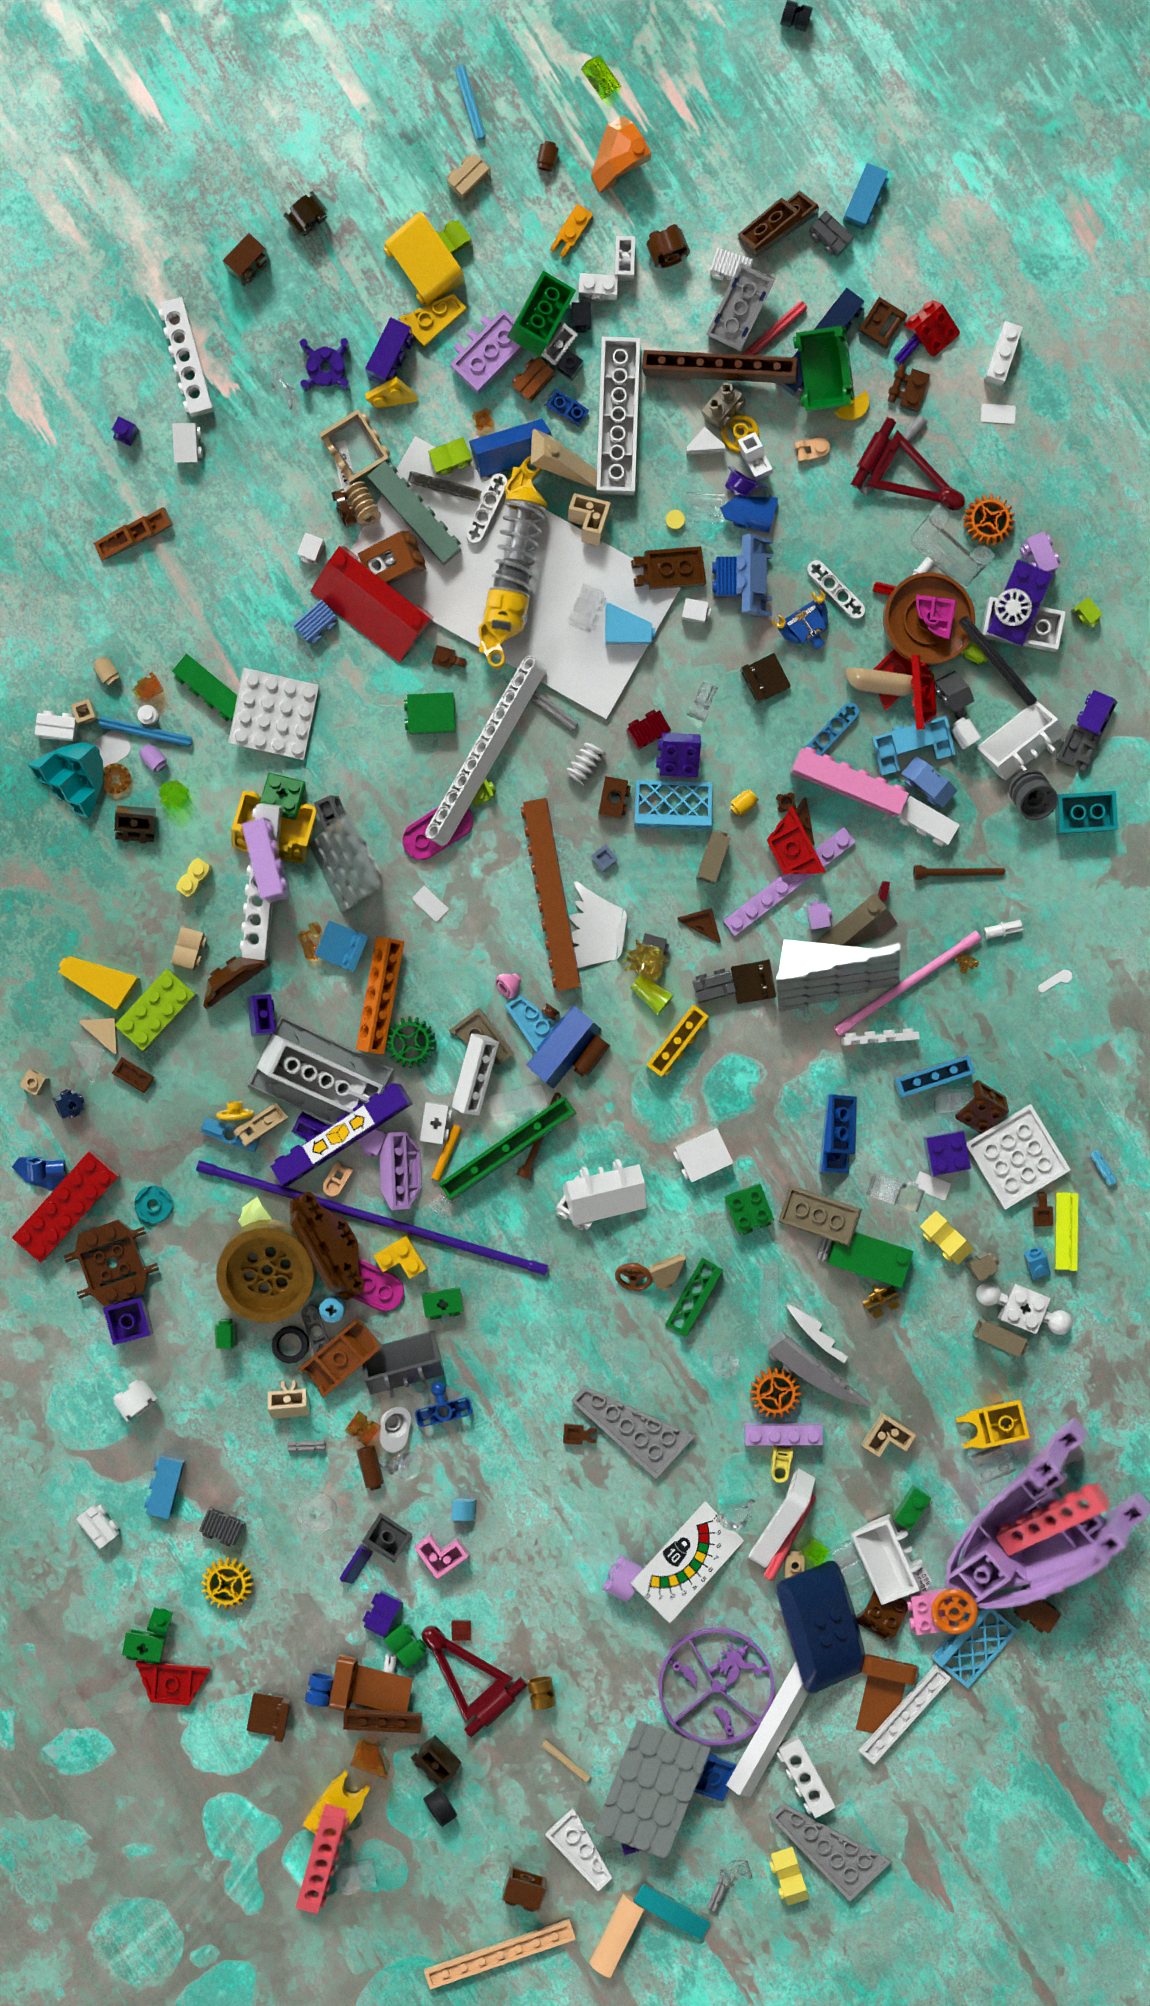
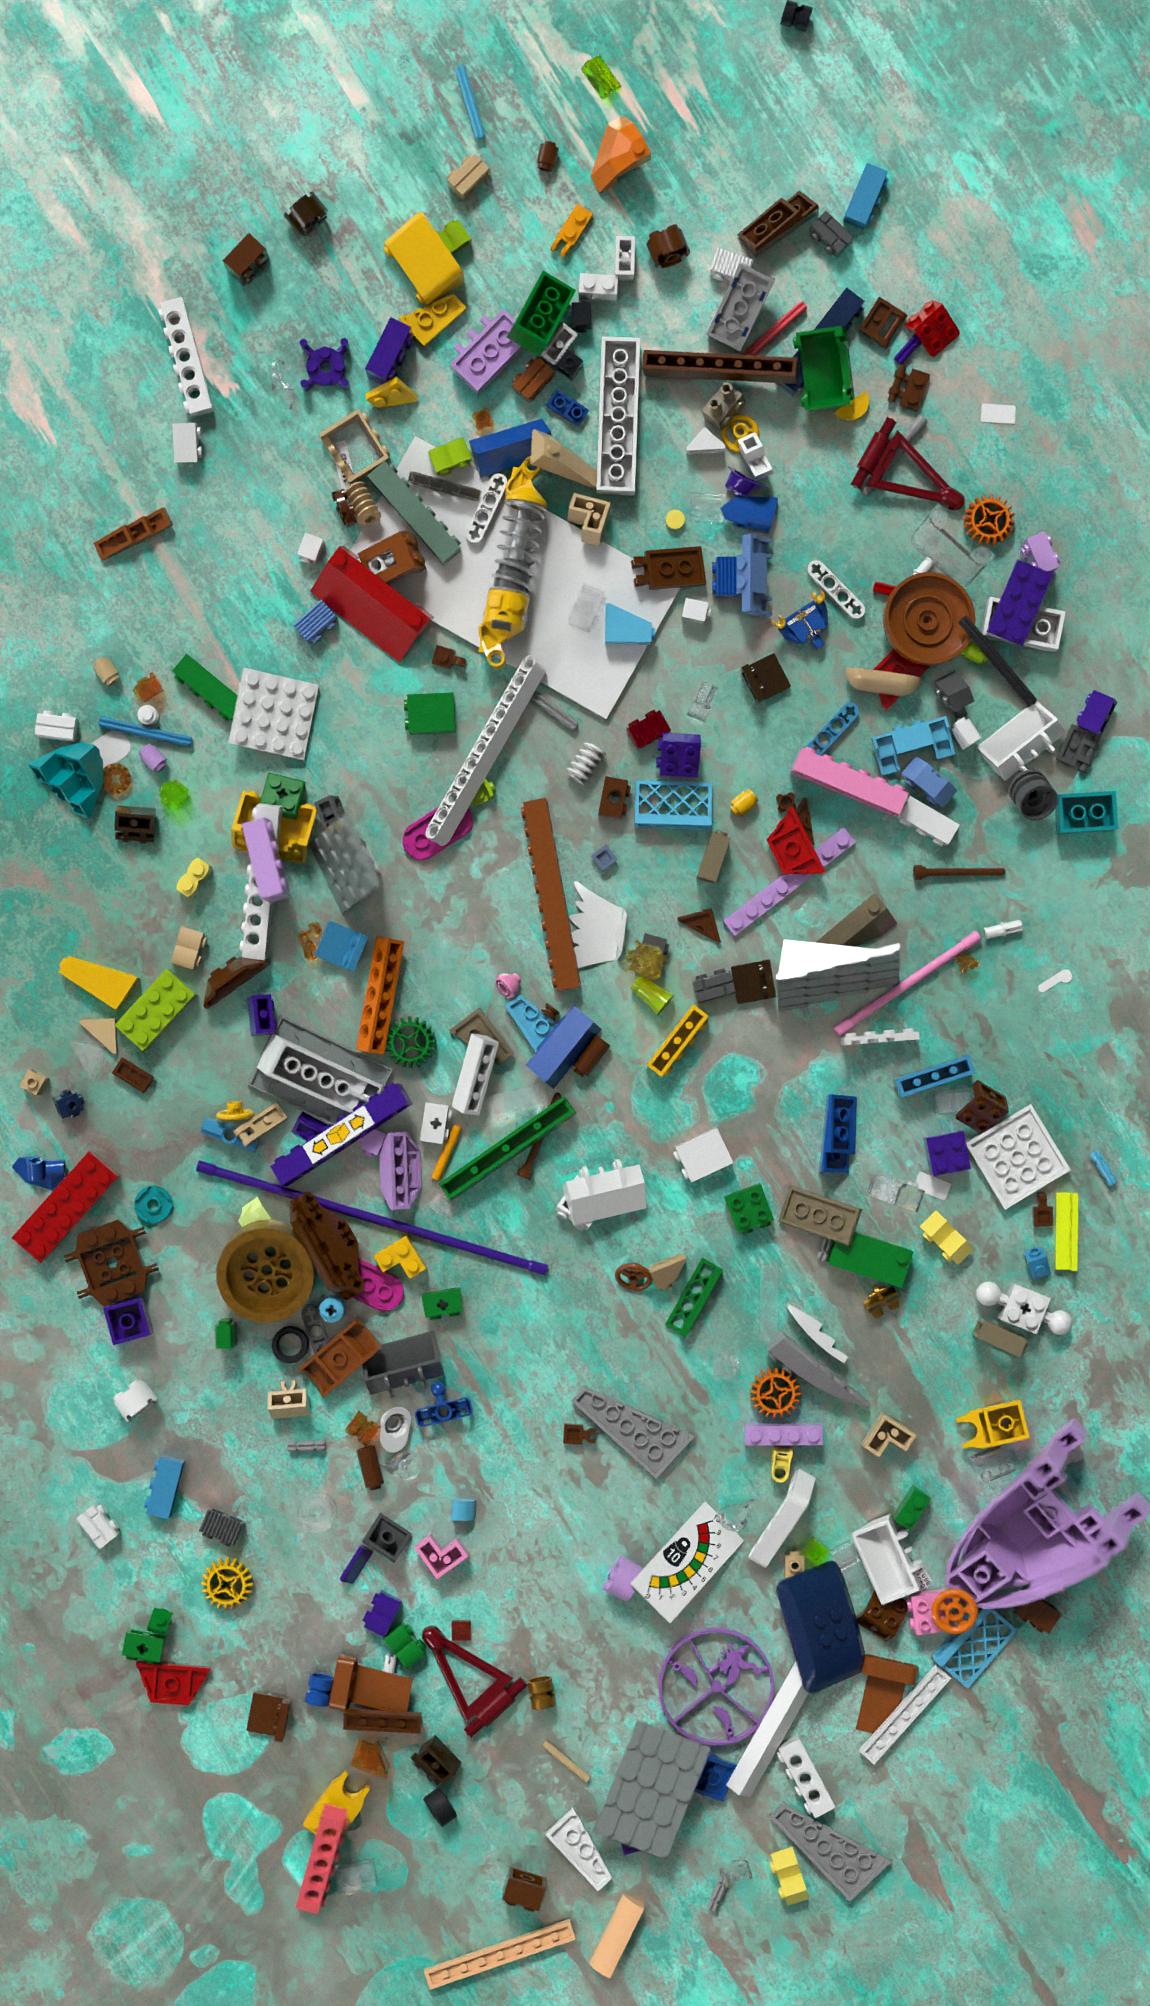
(84, 712): tan brick -> none
(124, 431): dark purple brick -> none
(332, 1185): light nougat plate -> none
(430, 903): white sticker -> none
(671, 1911): teal slope -> none
(782, 1552): coral axle -> none
(819, 448): light nougat plate -> none
(819, 915): lavender brick -> none
(883, 891): dark red tile -> none
(924, 692): red wing -> none
(937, 614): dark pink brick -> none
(982, 1265): dark tan brick -> none
(1003, 353): white brick -> none
(1013, 607): white wheel -> none
(1013, 1542): coral brick -> none
(1087, 612): lime brick -> none

